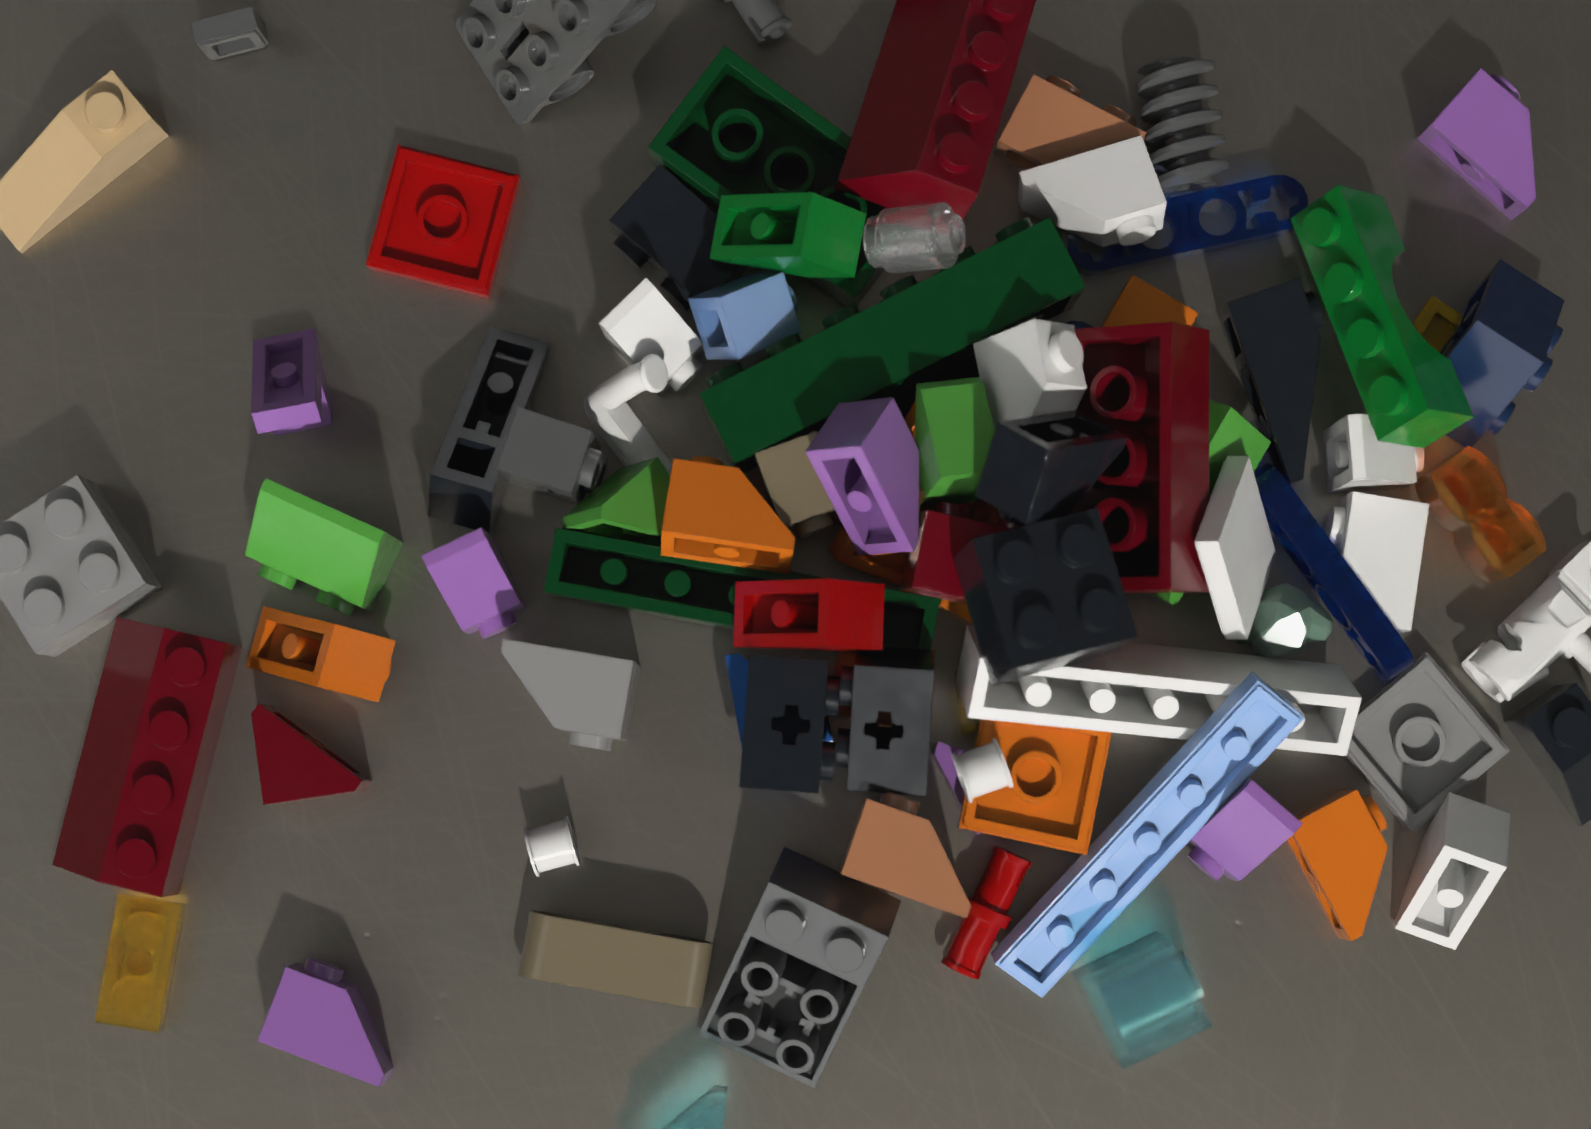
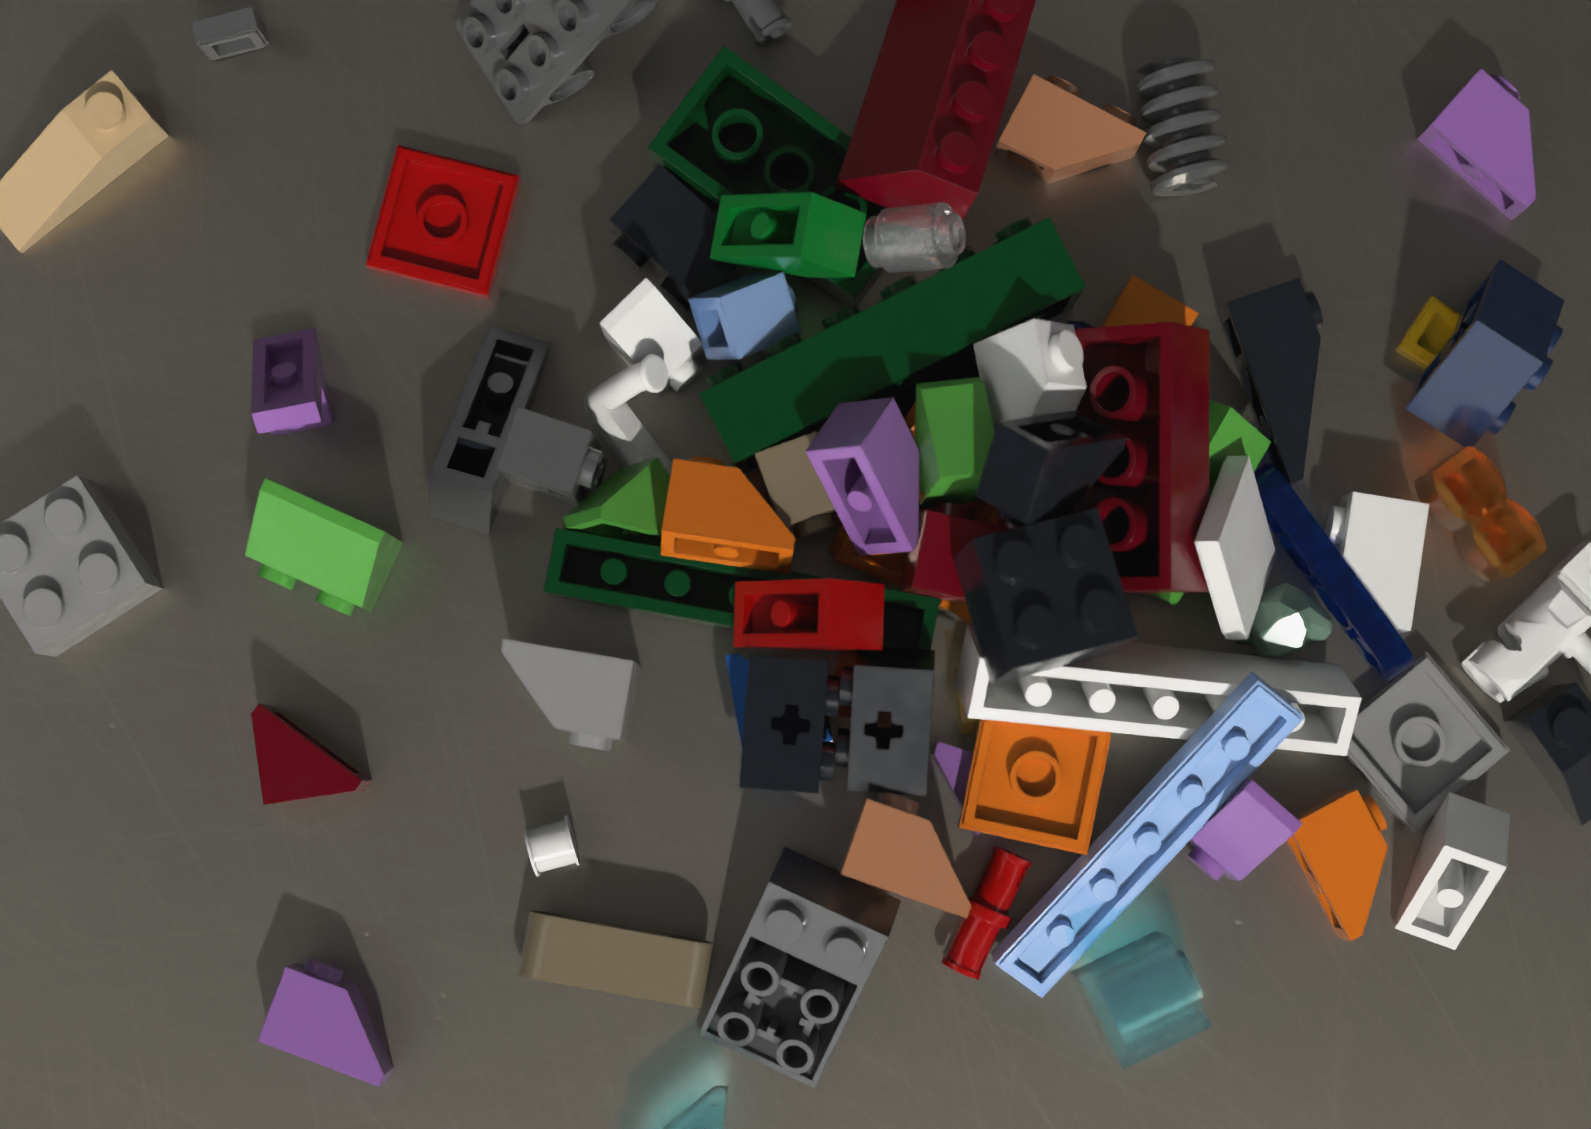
(140, 963): clear yellow plate -> none
(146, 758): dark red slope -> none
(321, 654): orange slope -> none
(476, 583): medium lavender slope -> none
(982, 770): white axle -> none
(1098, 194): white slope -> none
(1187, 232): clear blue beam -> none
(1363, 463): white slope -> none
(1400, 377): green arch -> none

